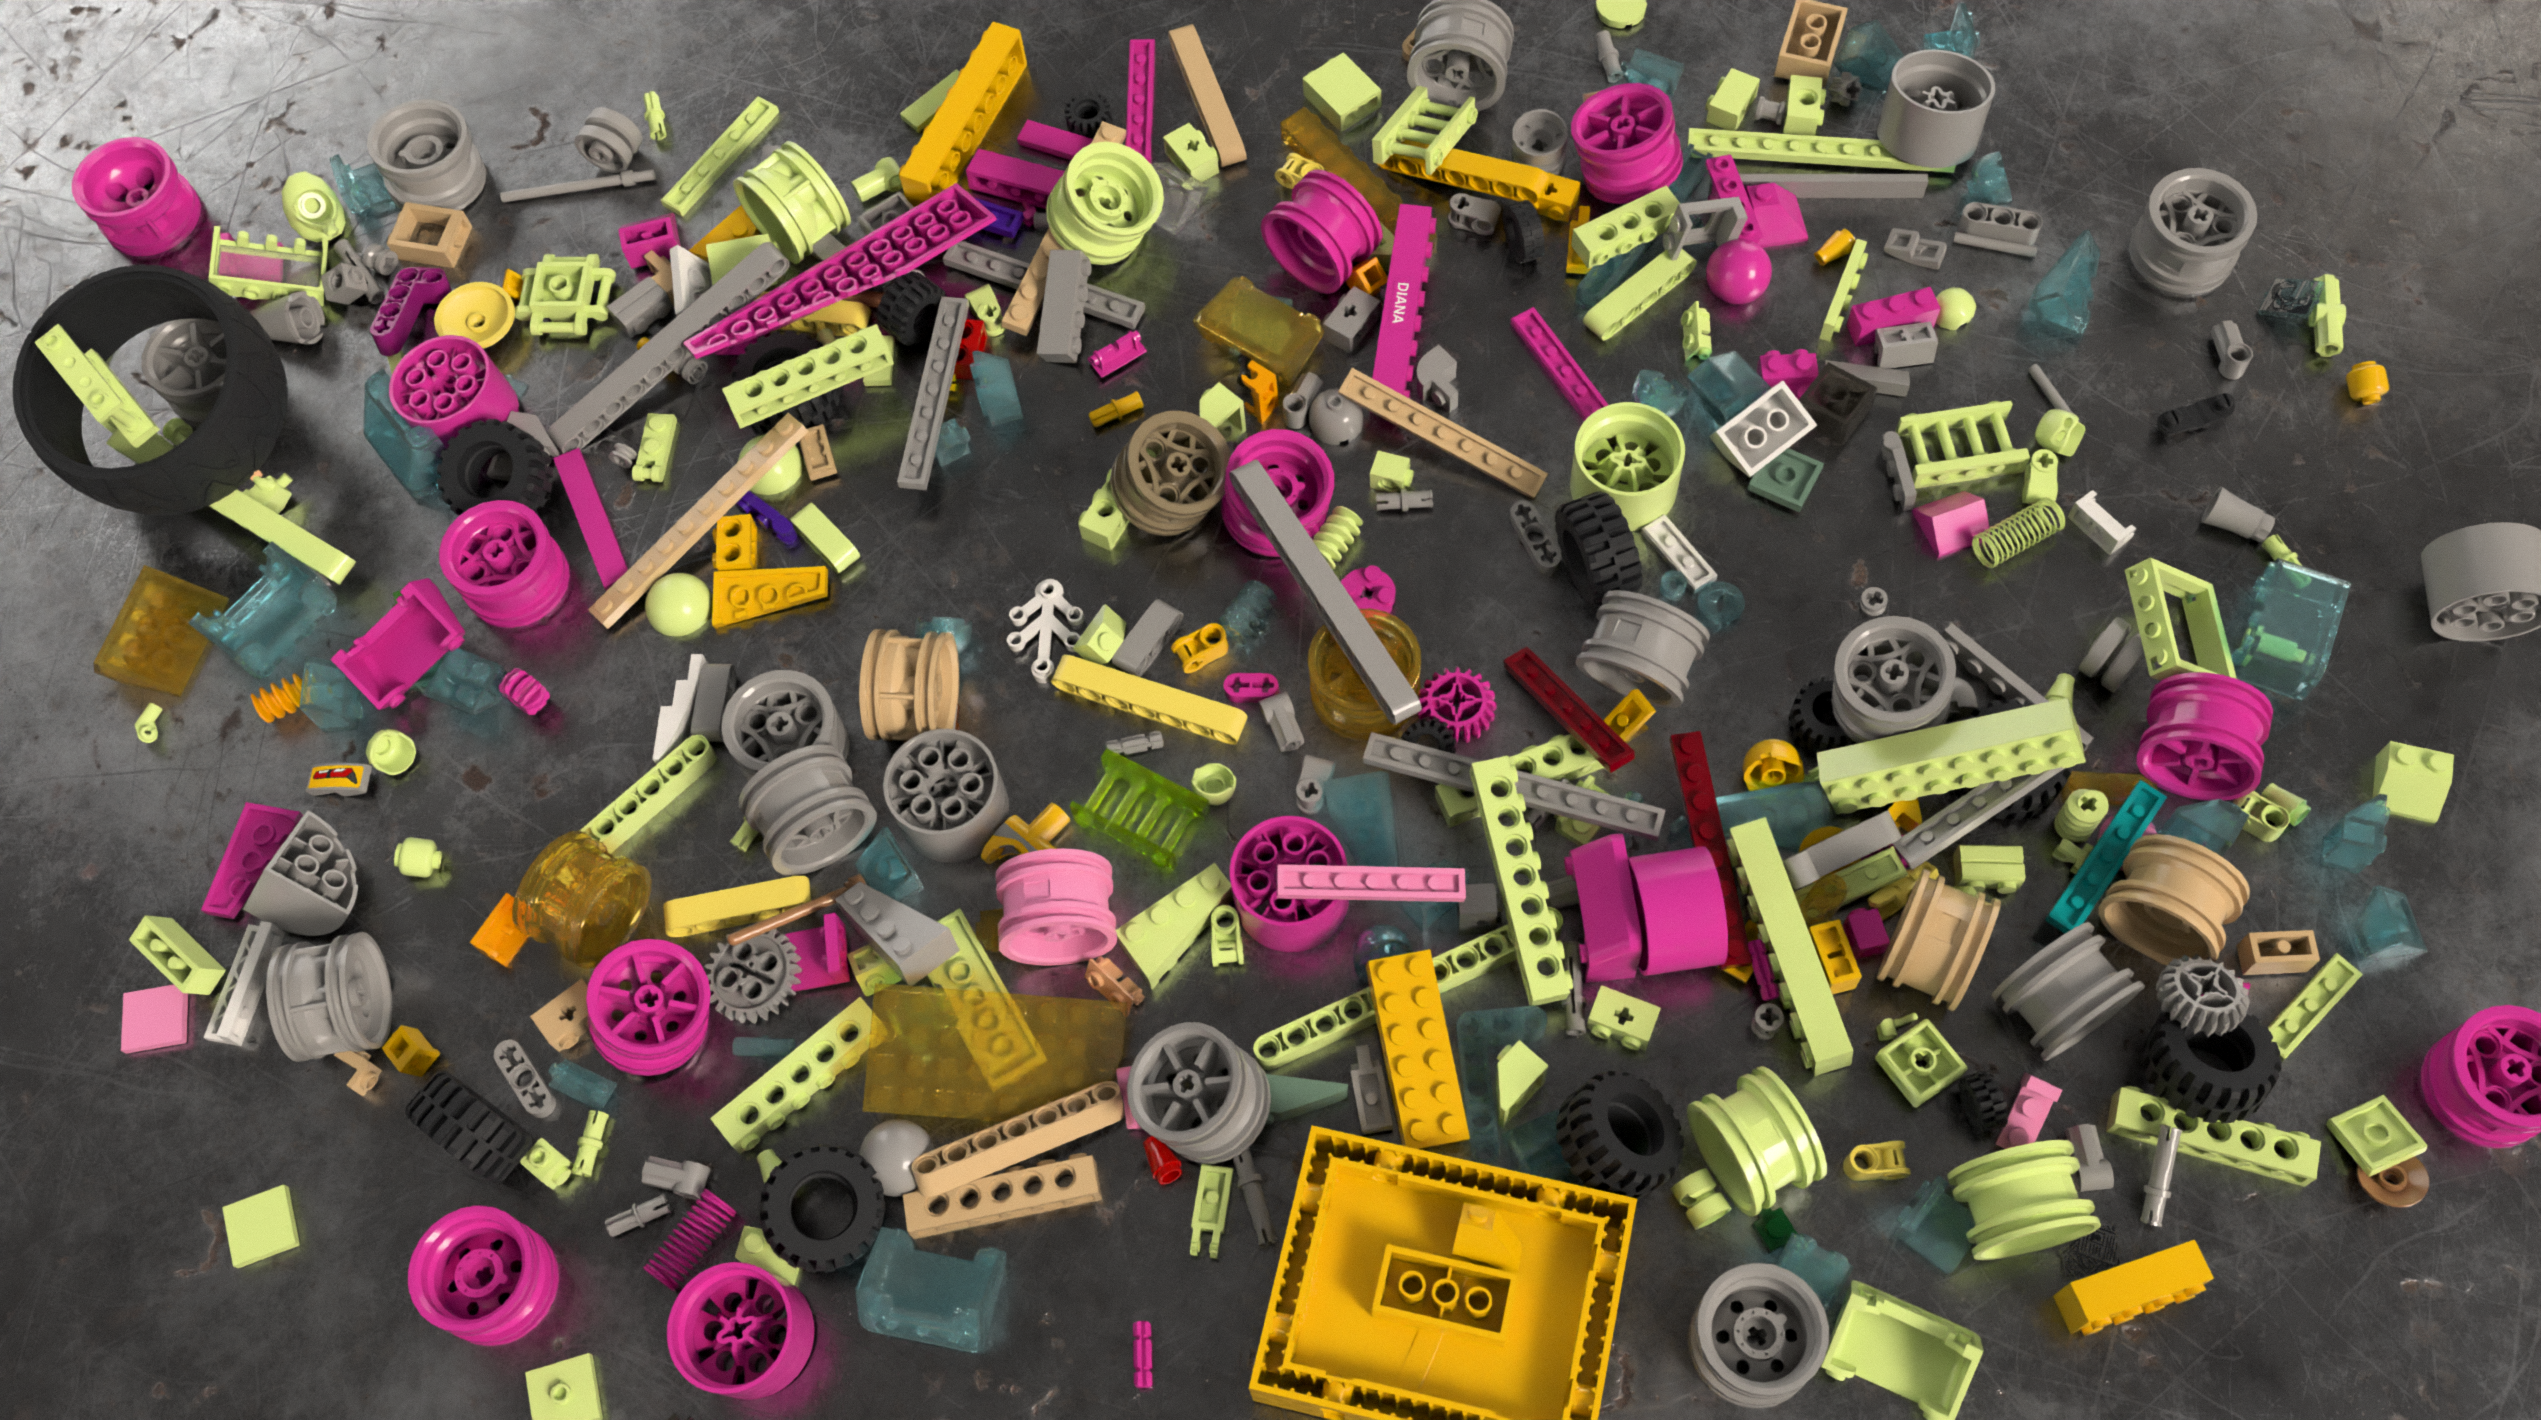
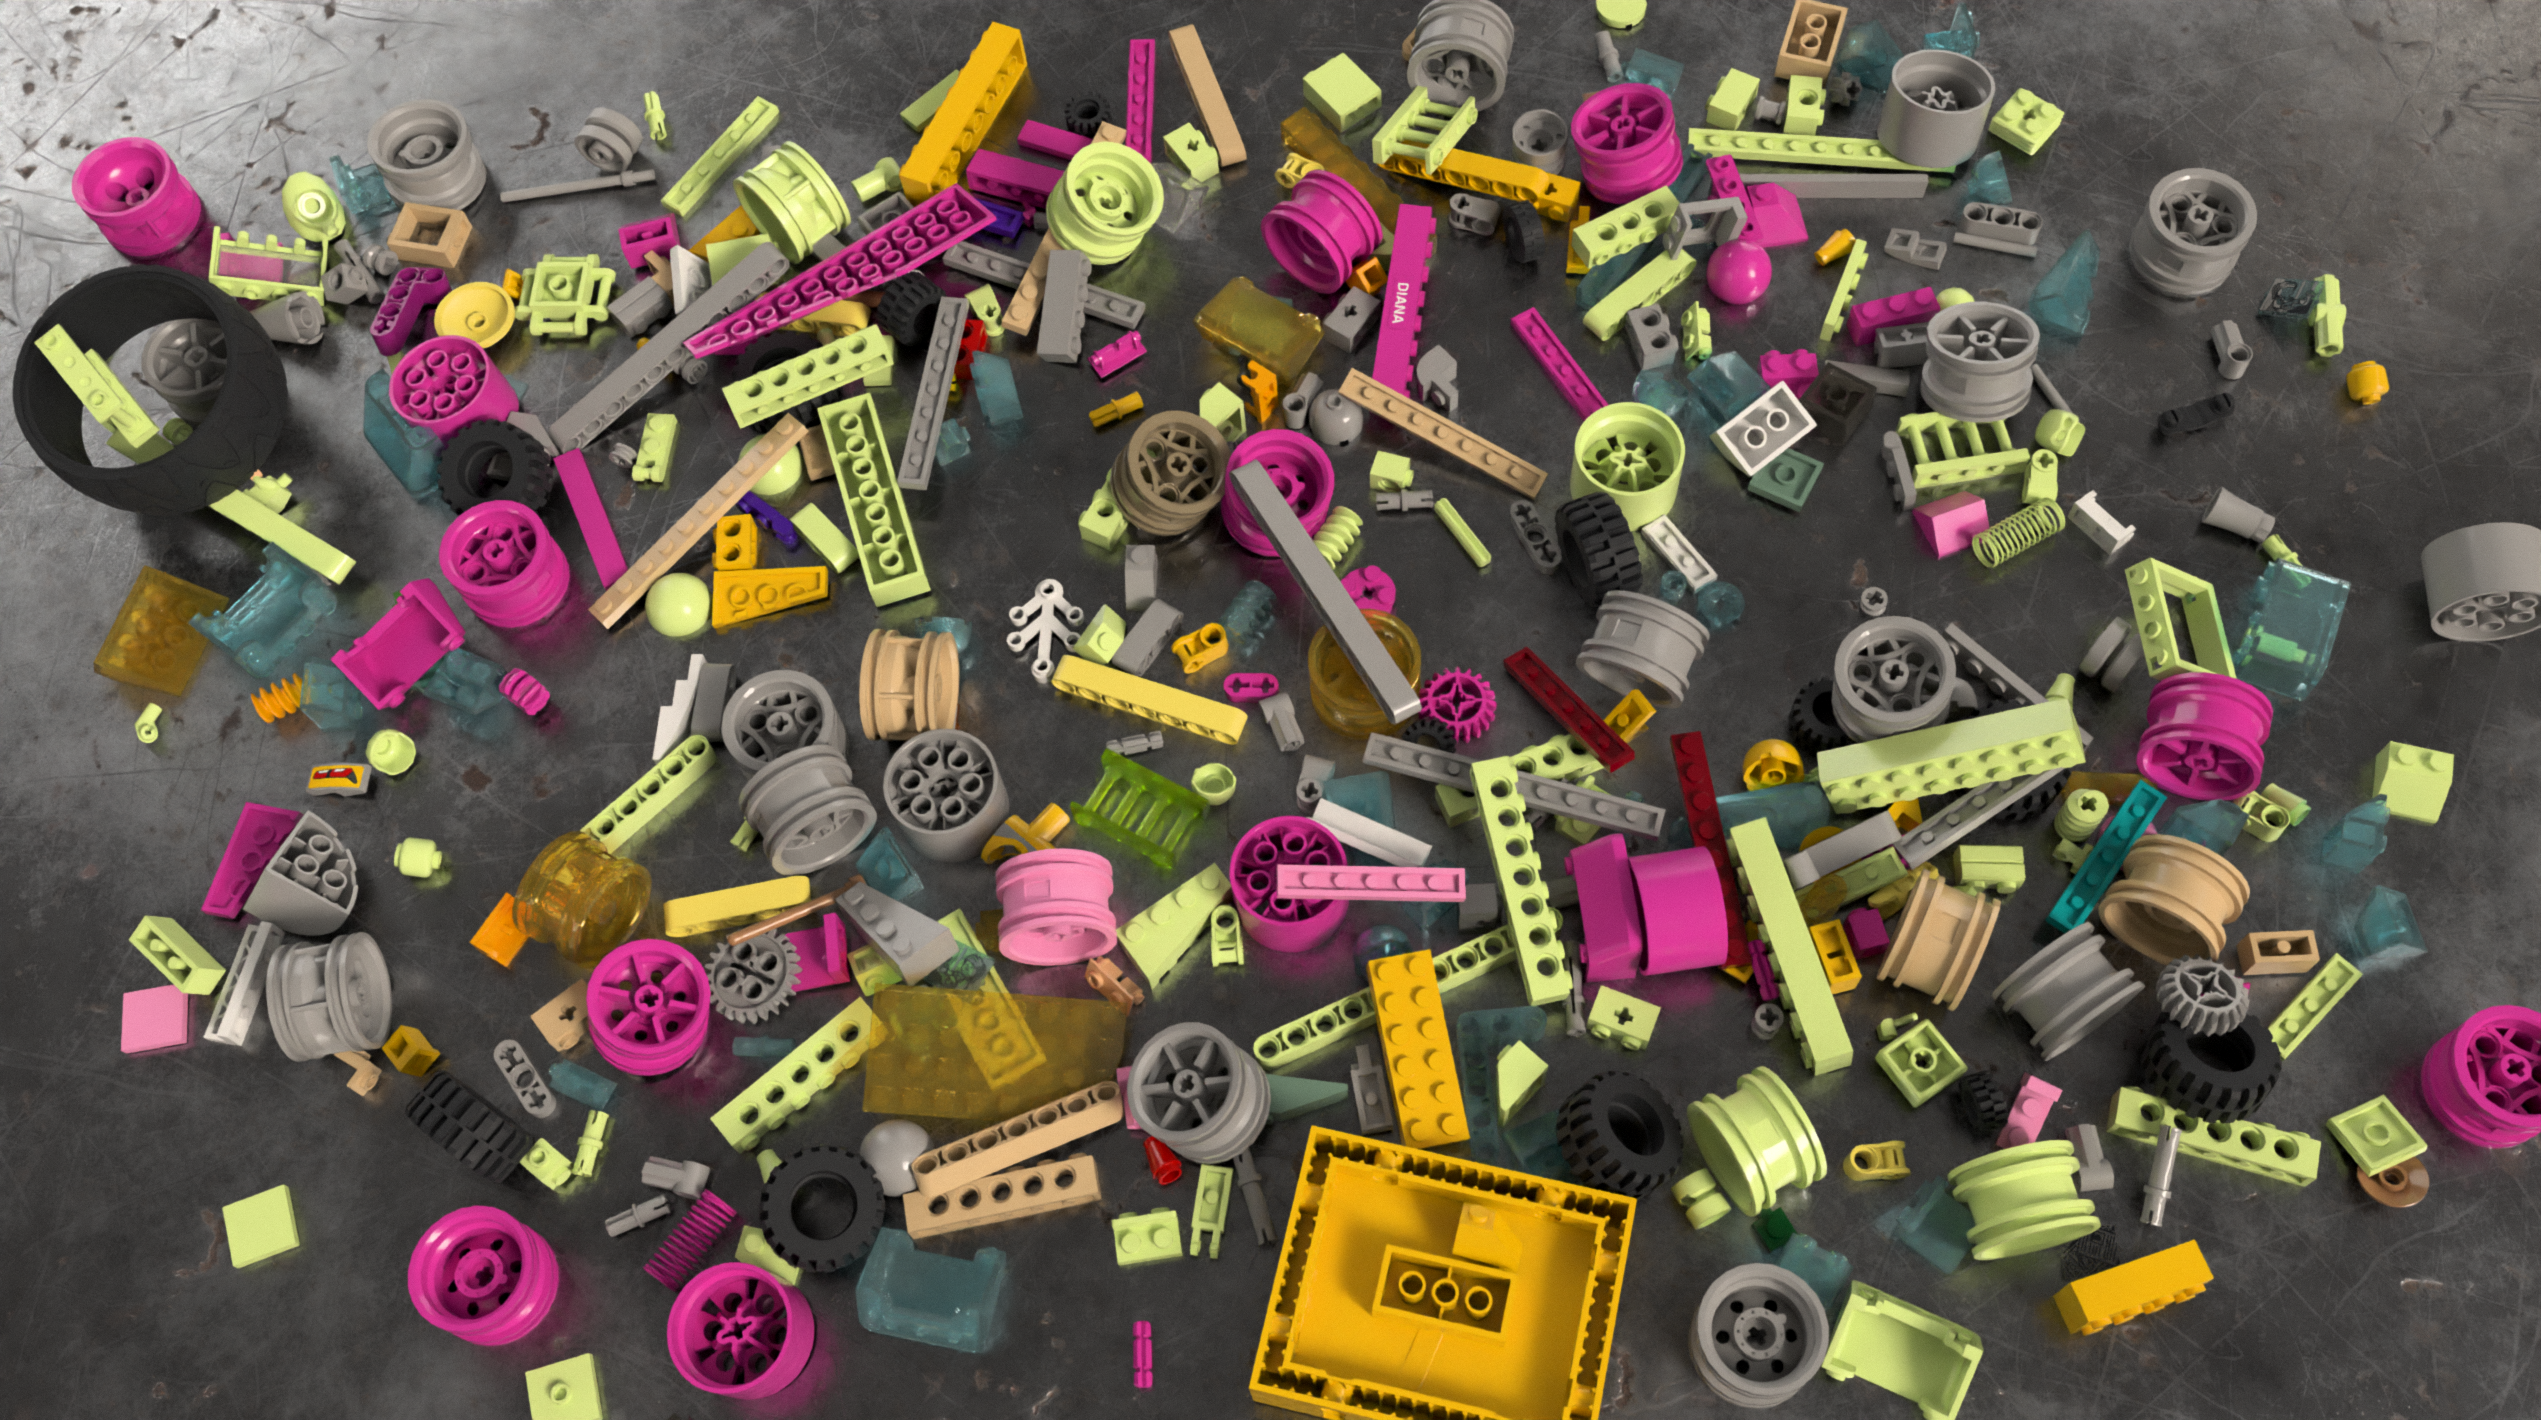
(873, 500): none -> yellowish green brick
(963, 970): none -> clear light blue piece
(1140, 576): none -> light grey slope
(1147, 1236): none -> yellowish green bracket
(1371, 835): none -> white fence
(1462, 532): none -> yellowish green axle
(1646, 338): none -> light grey brick
(1979, 361): none -> light grey wheel
(2026, 121): none -> yellowish green brick

